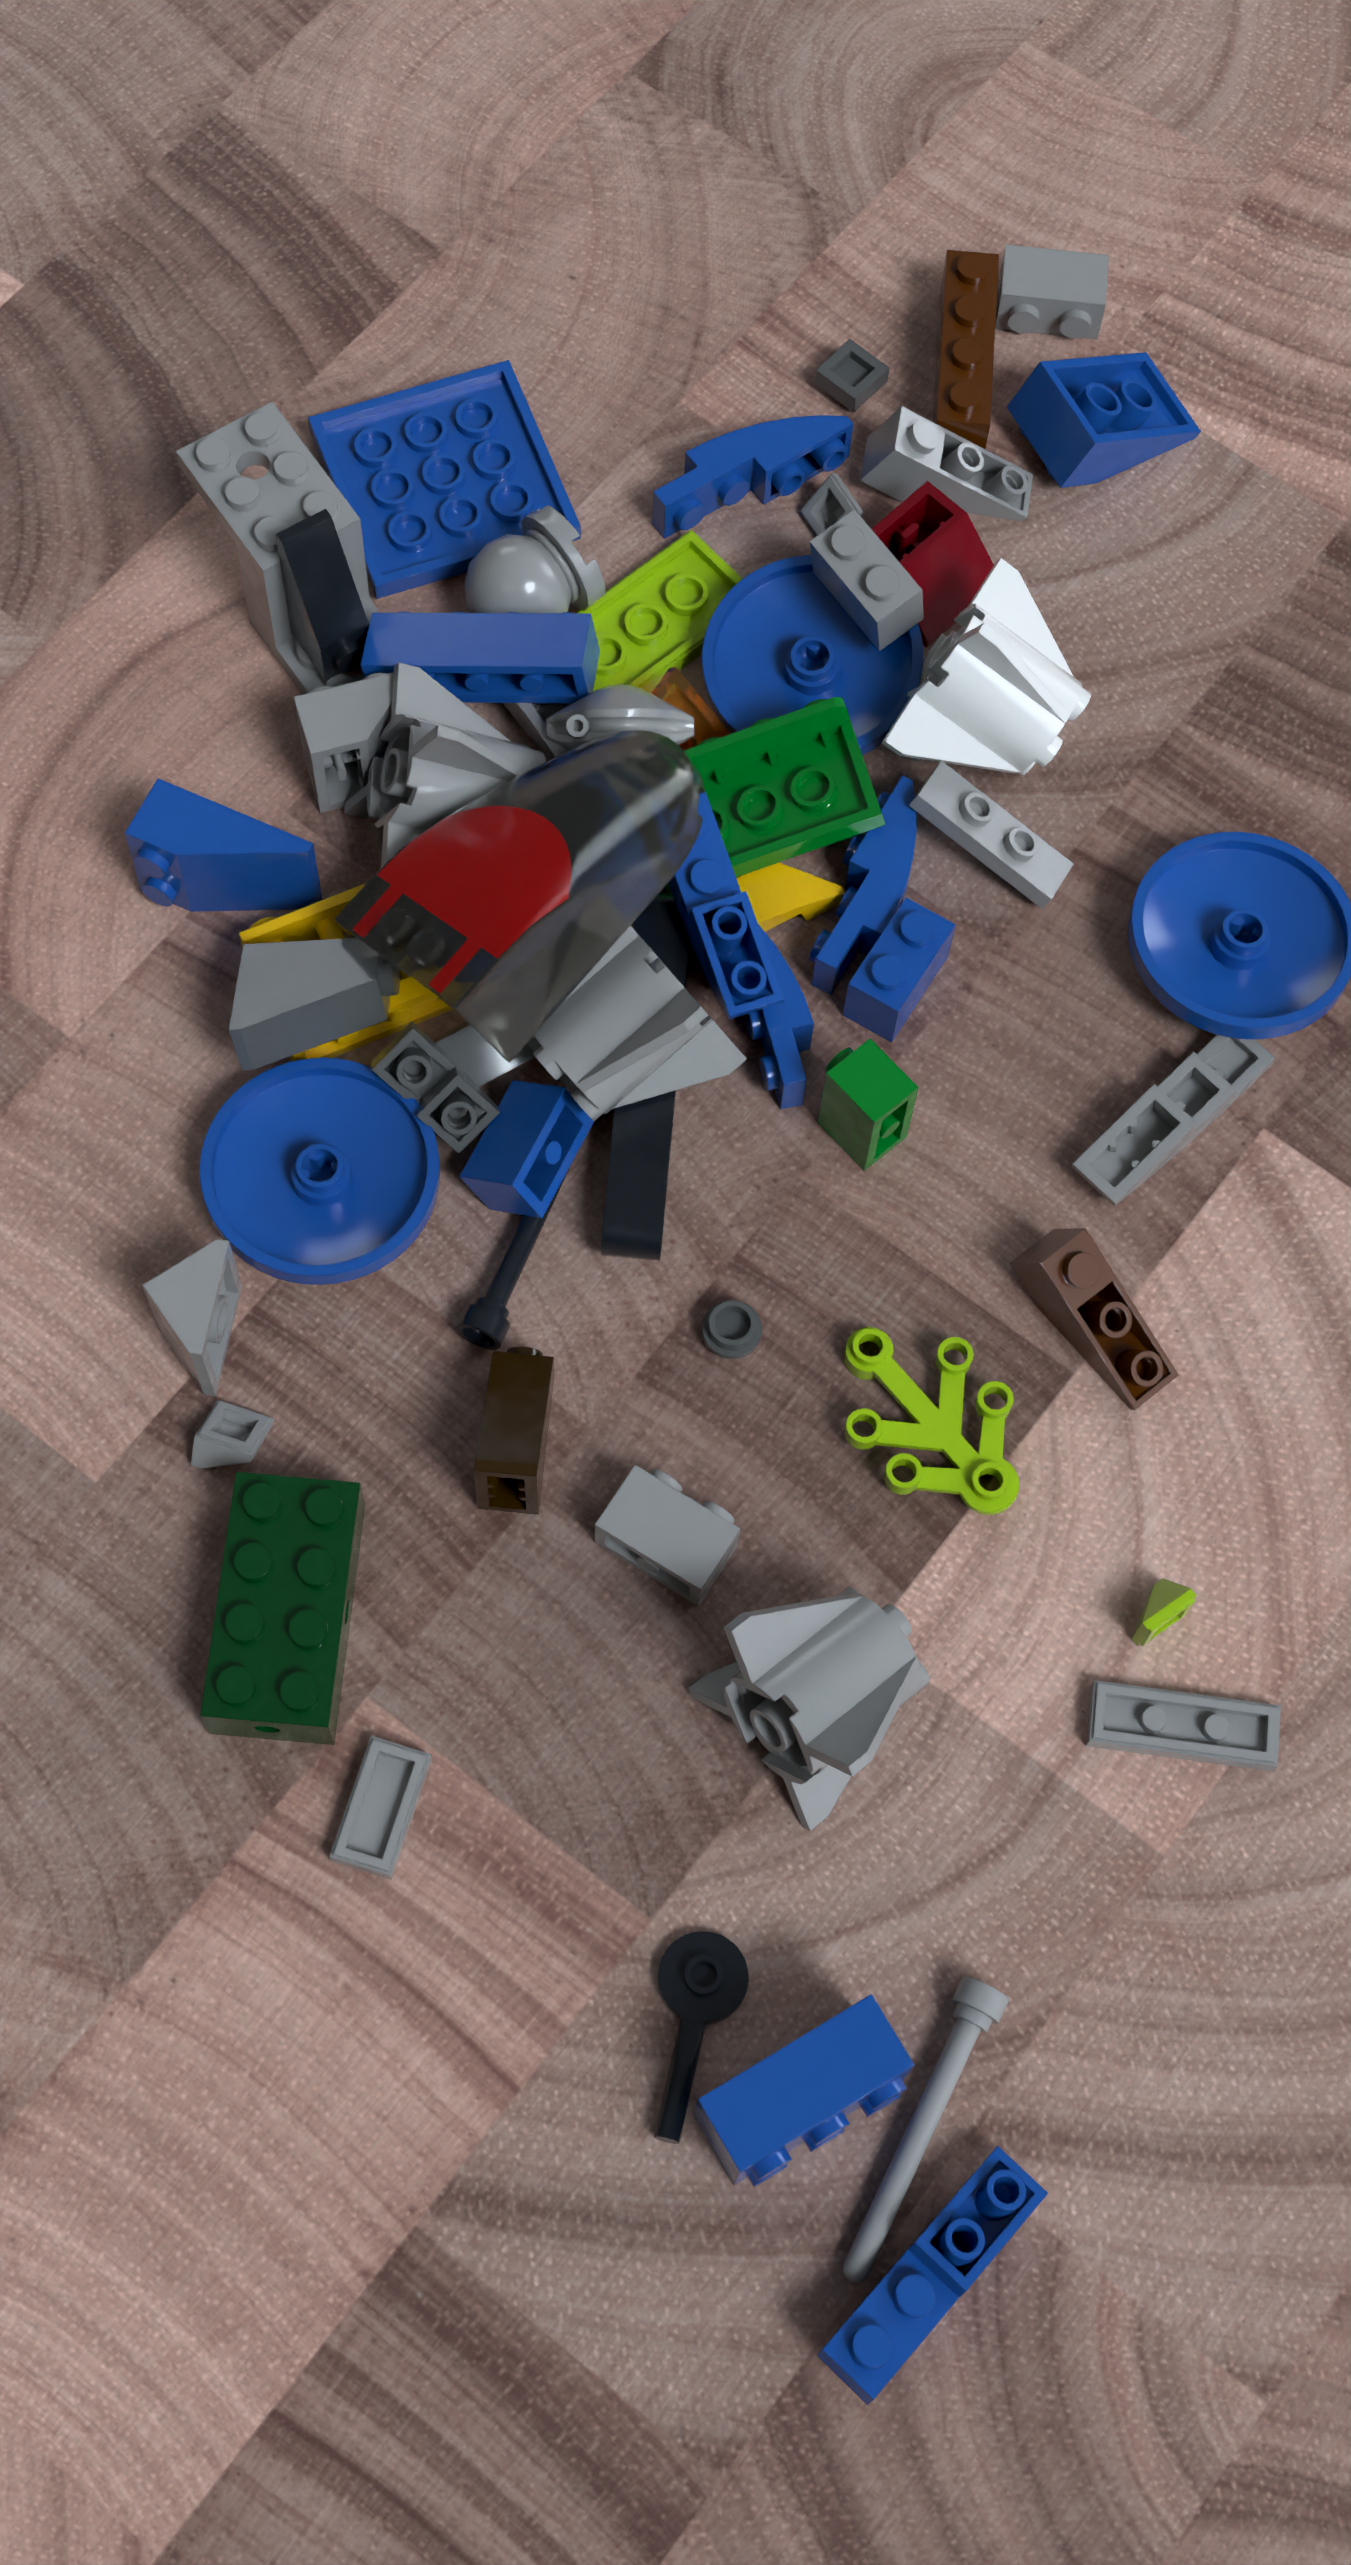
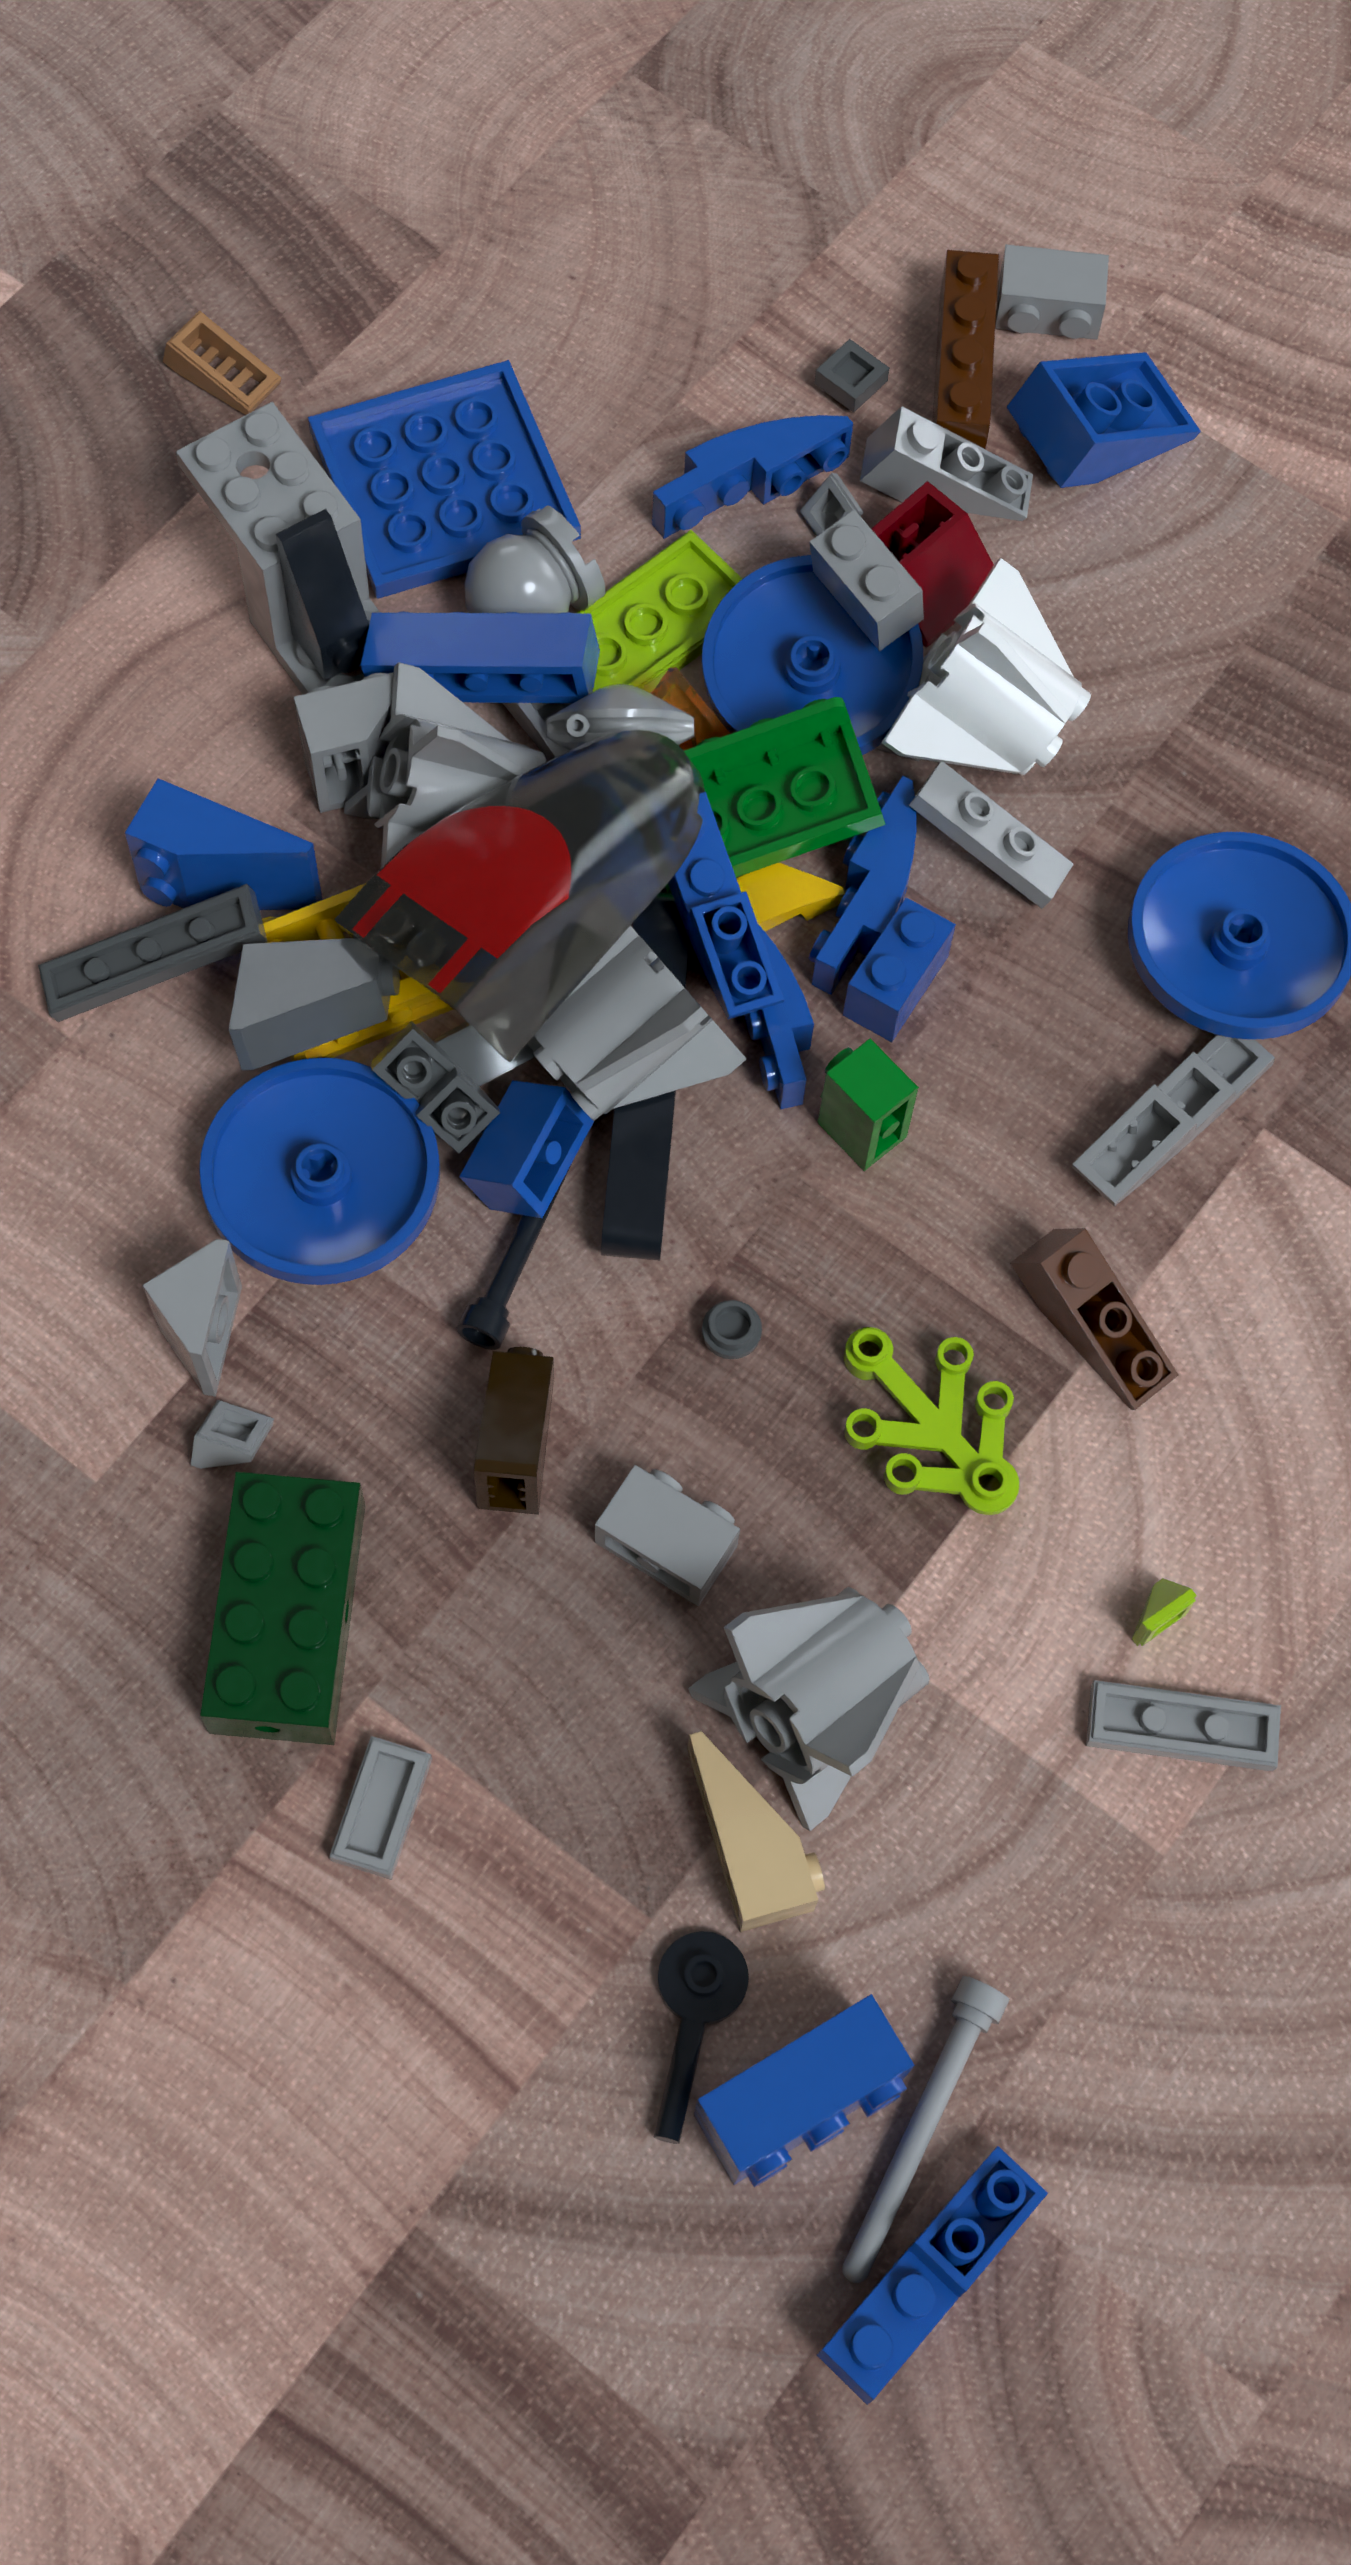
(152, 953): none -> dark grey tile
(203, 332): none -> medium nougat slope
(756, 1848): none -> tan slope

